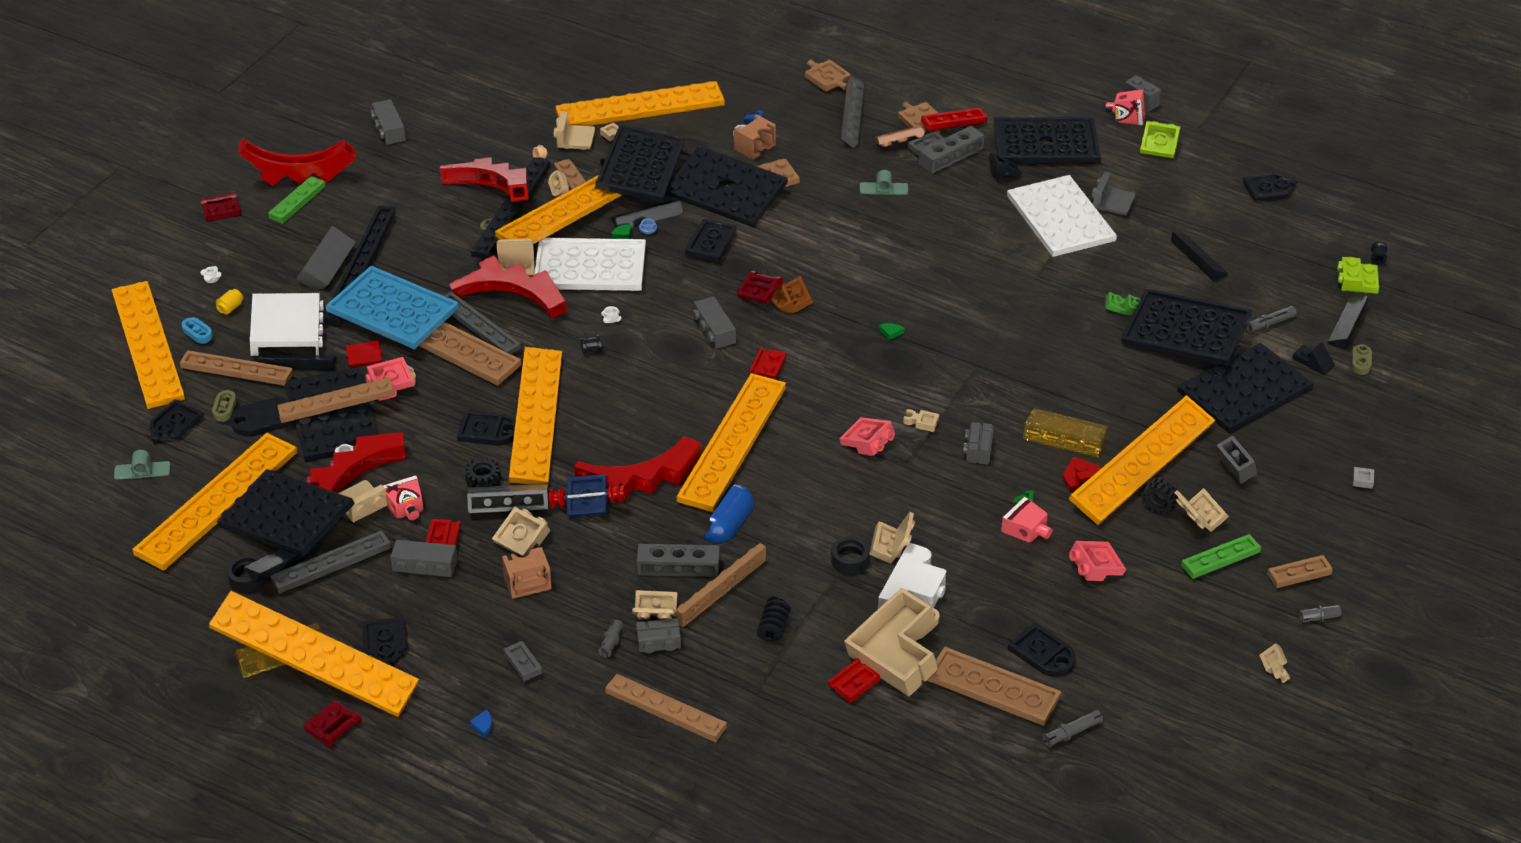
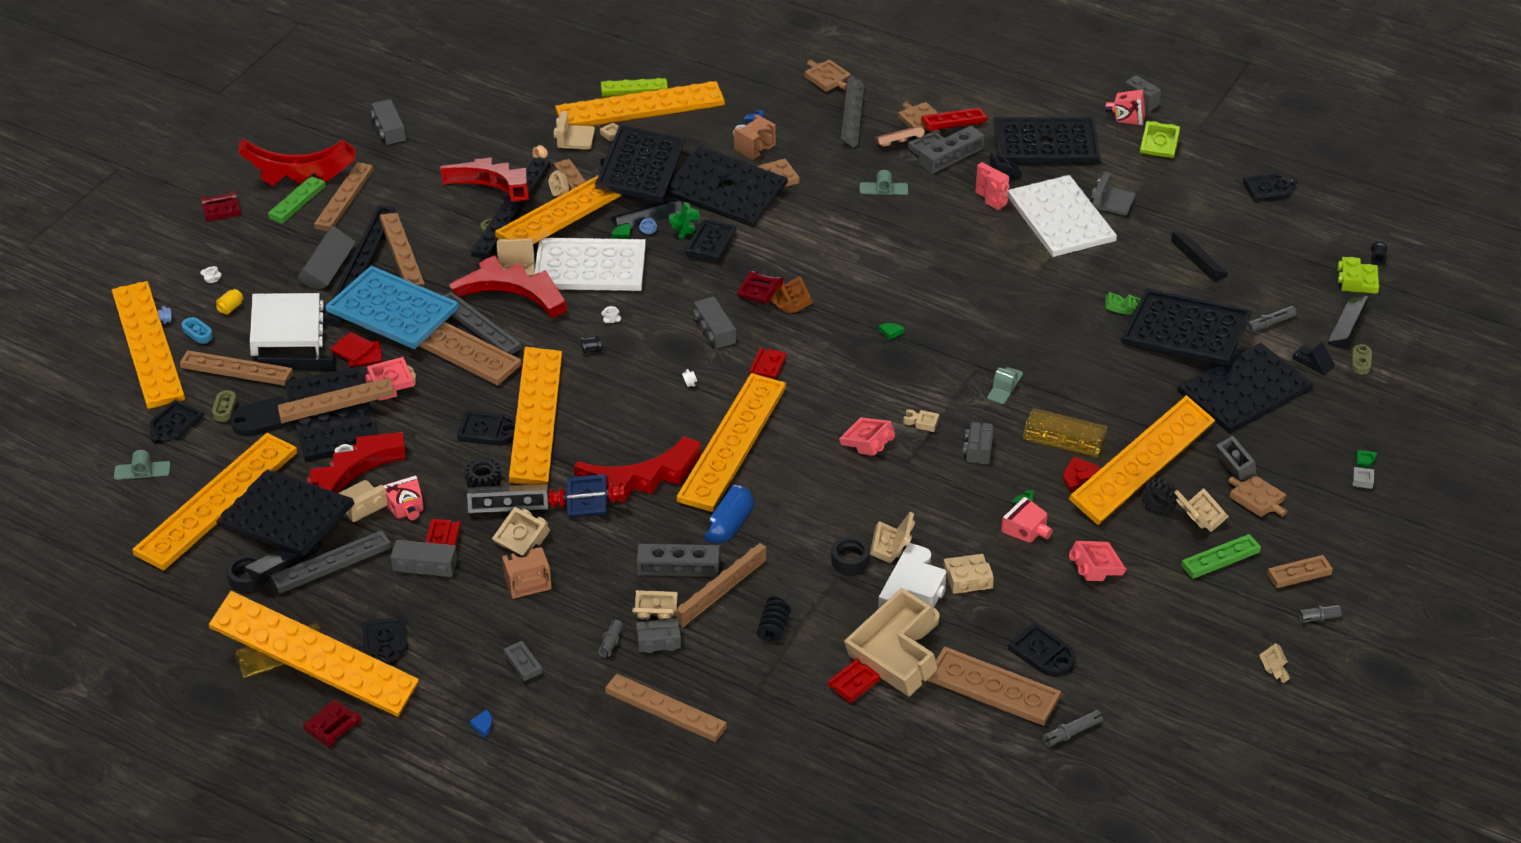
(164, 315): none -> medium blue plate
(344, 196): none -> medium nougat plate
(352, 347): none -> red piece
(401, 249): none -> medium nougat plate
(625, 87): none -> lime plate
(681, 220): none -> green hips
(689, 378): none -> white plate
(968, 573): none -> tan plate
(992, 186): none -> coral plate
(1004, 383): none -> sand green piece
(1257, 496): none -> medium nougat plate
(1365, 458): none -> green tile

